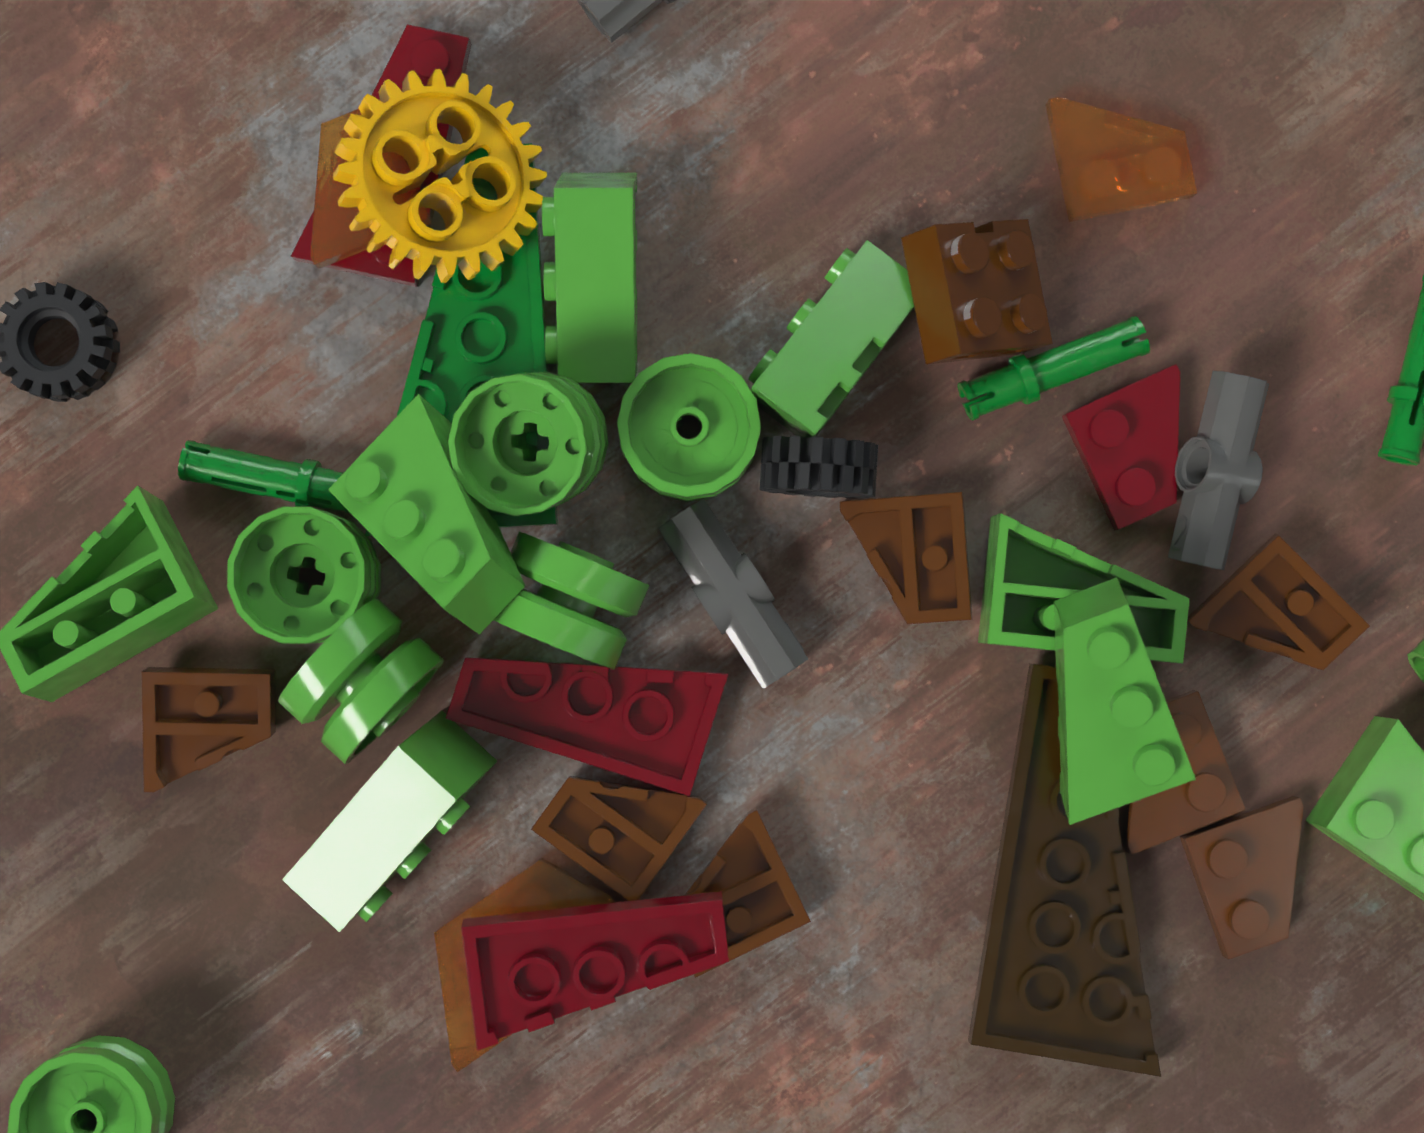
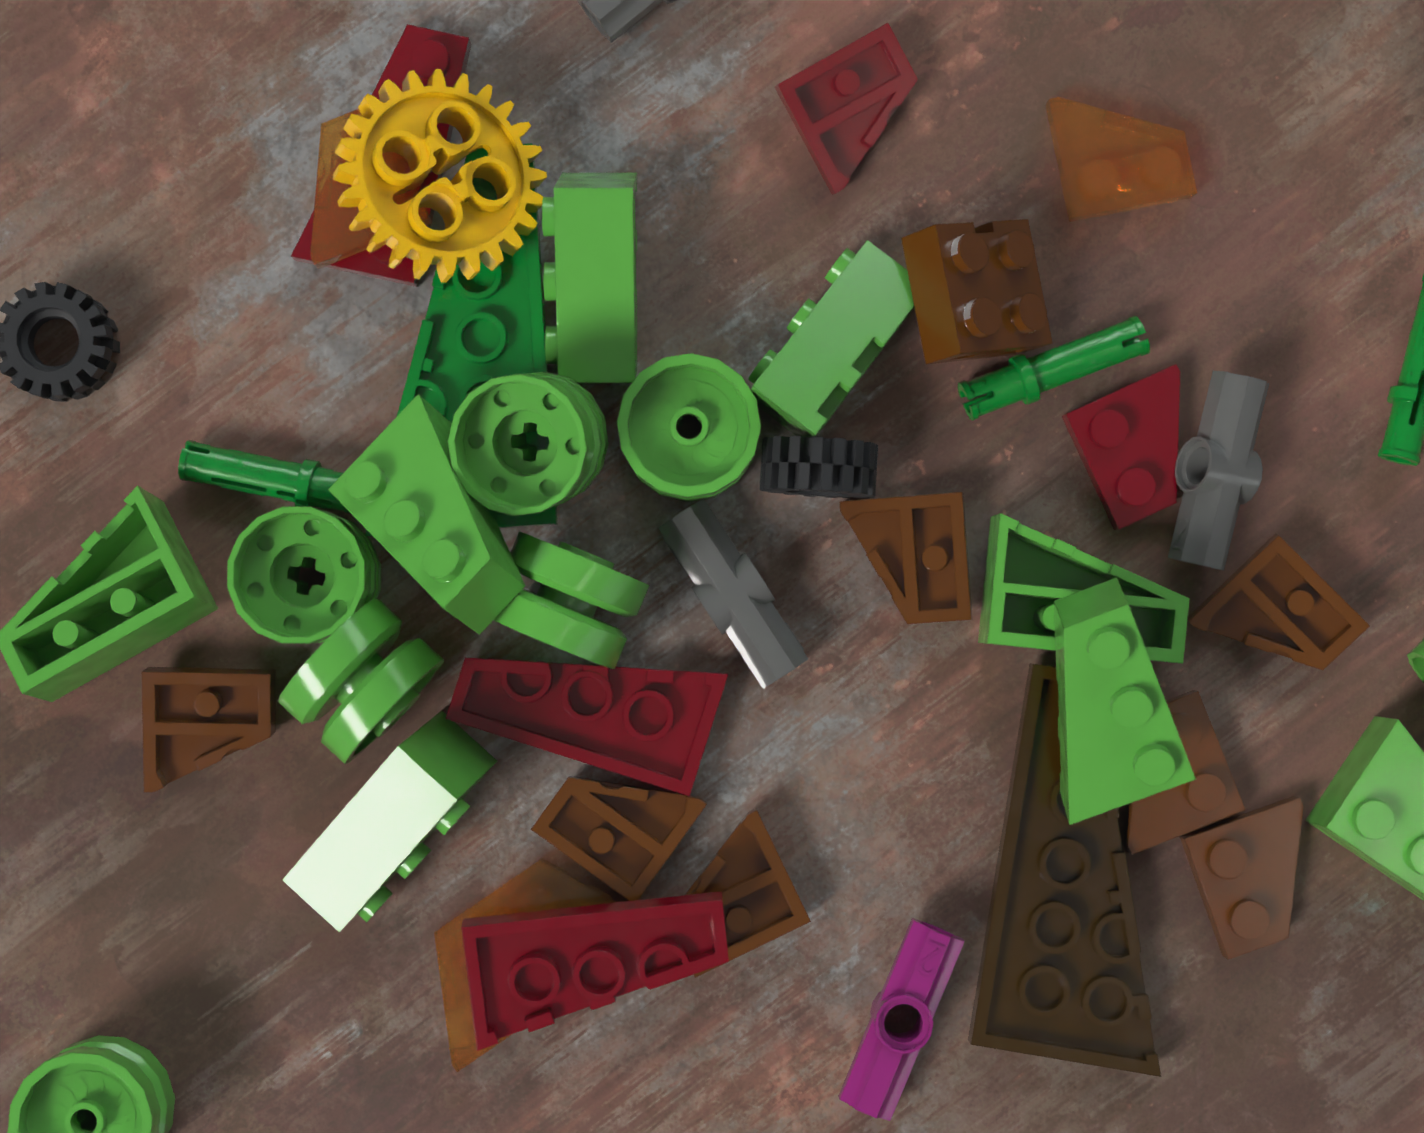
(847, 101): none -> dark red wing
(886, 1056): none -> magenta piece

